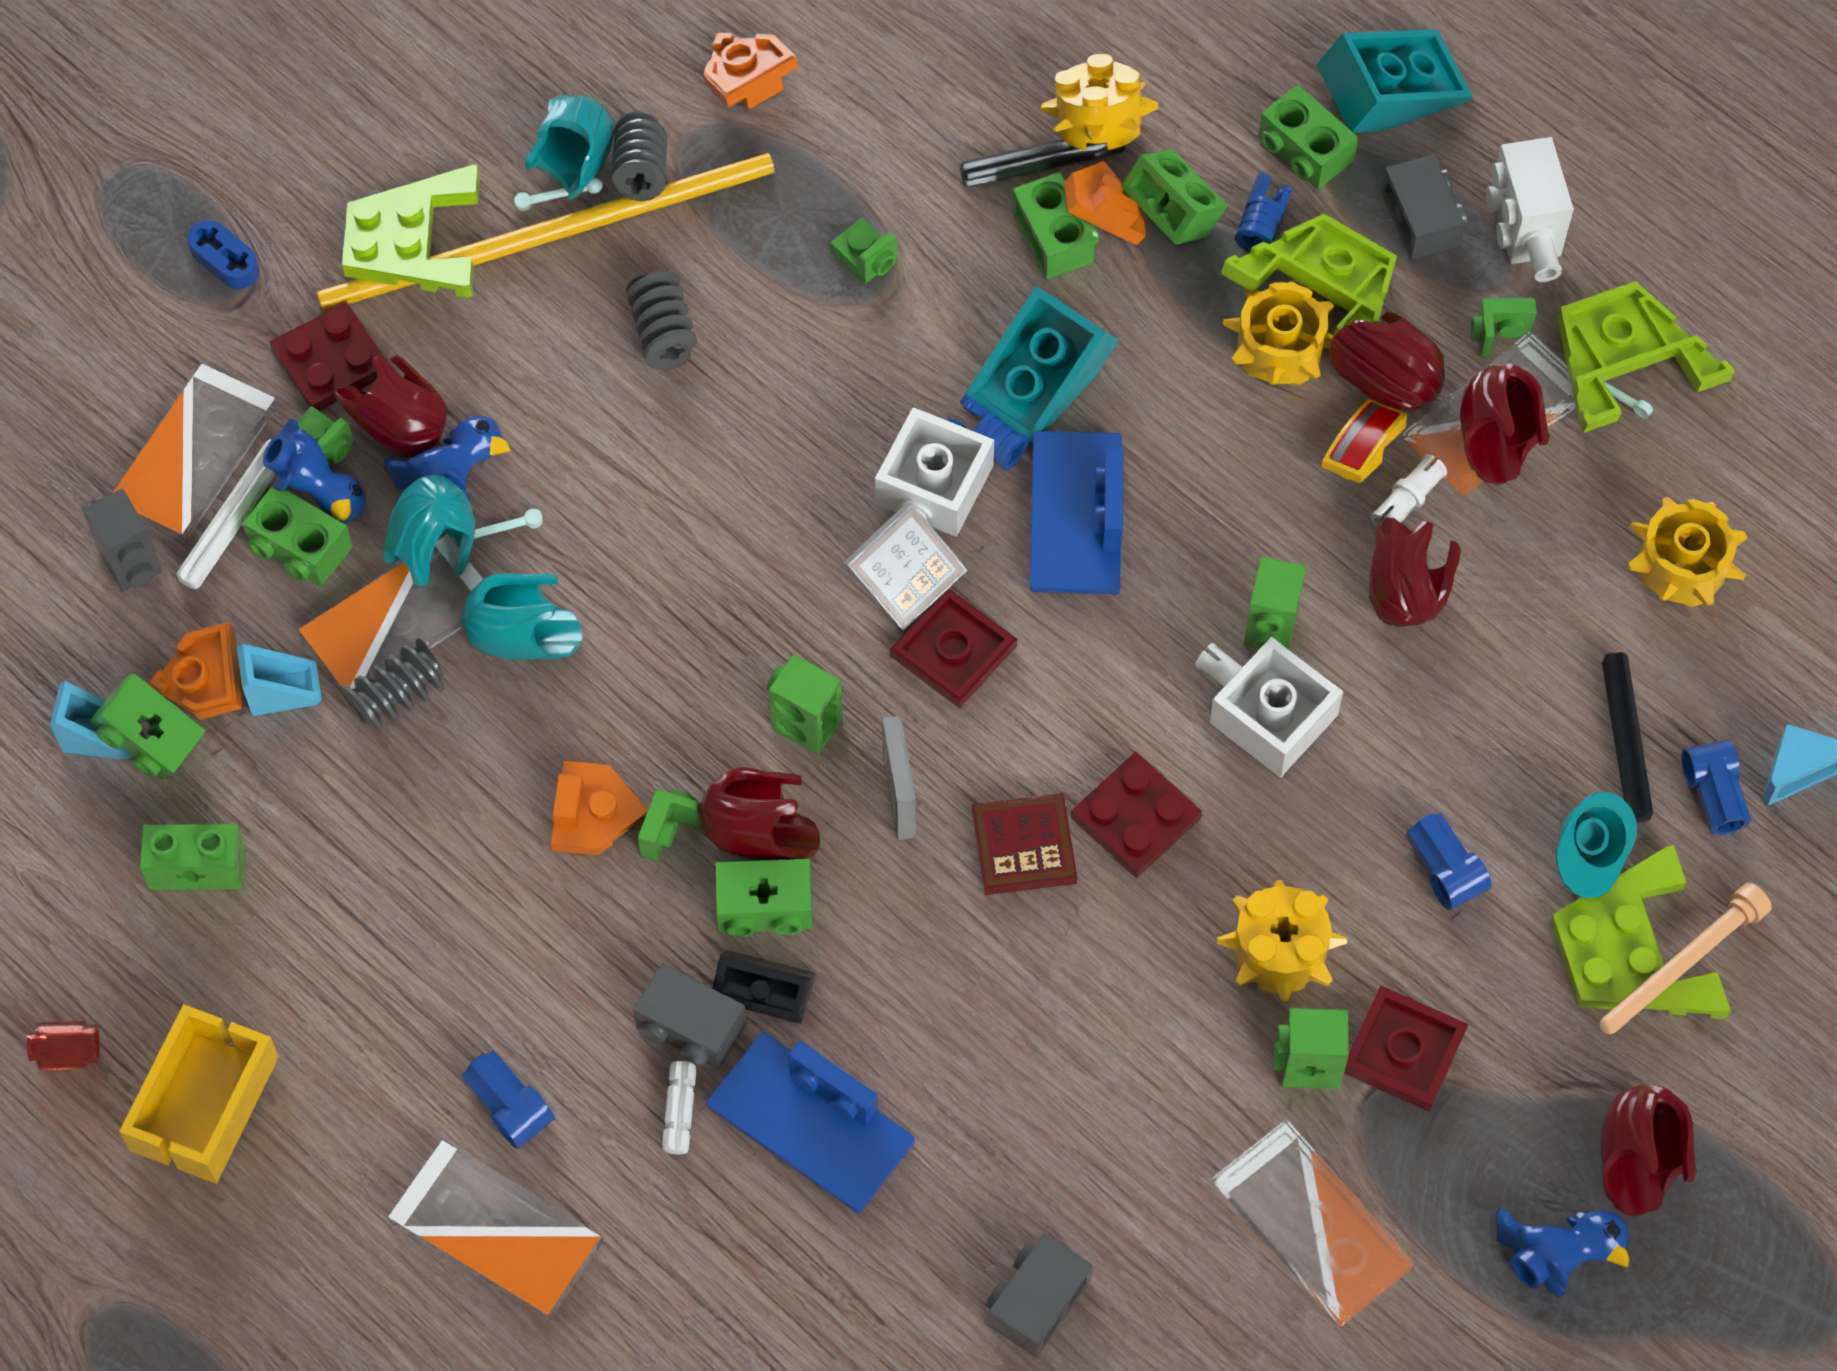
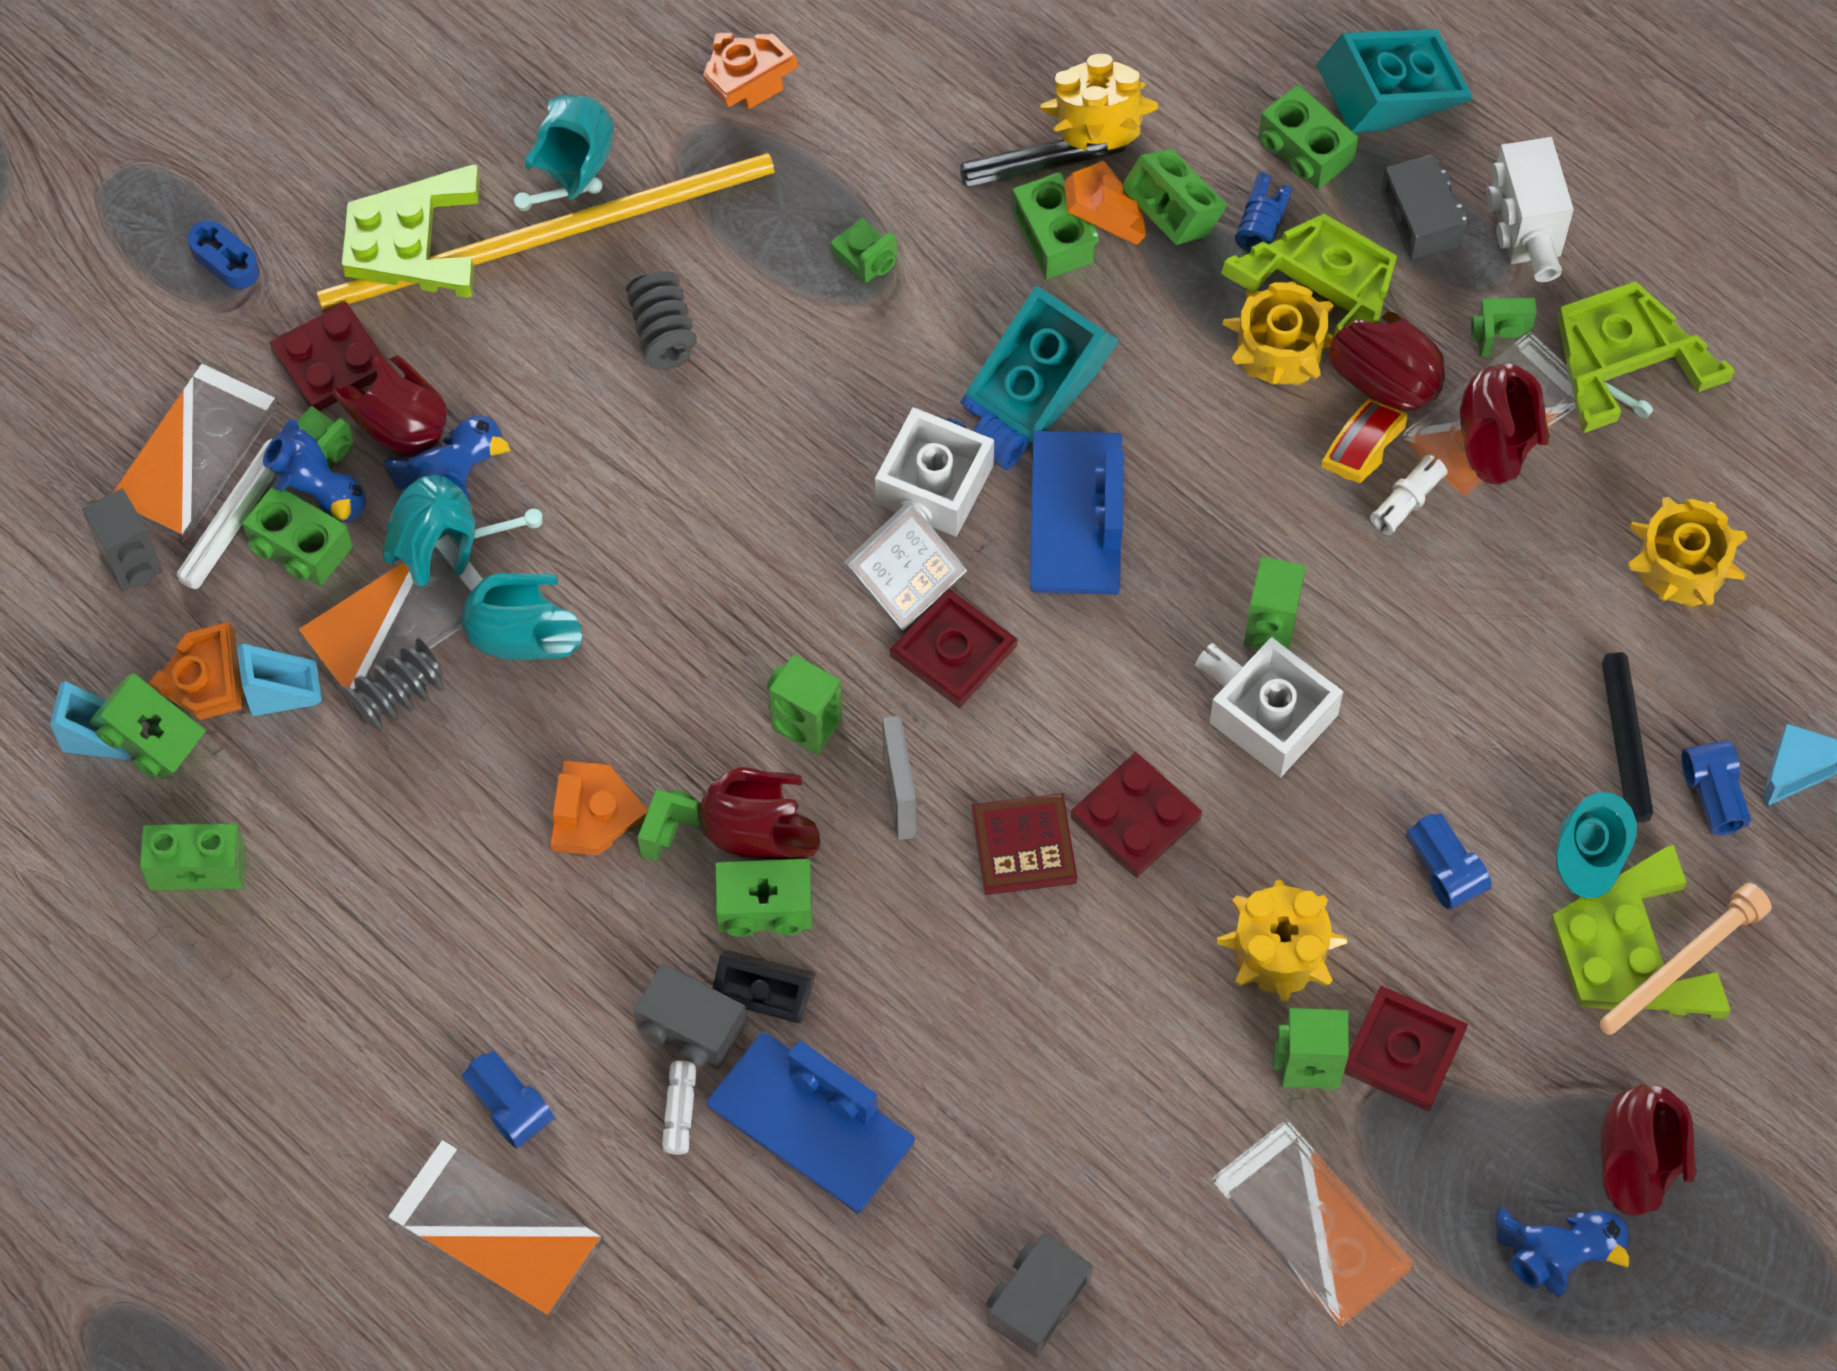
(64, 1045): clear red brick -> none
(199, 1094): yellow piece -> none
(639, 156): dark grey piece -> none
(1399, 578): dark red hair -> none

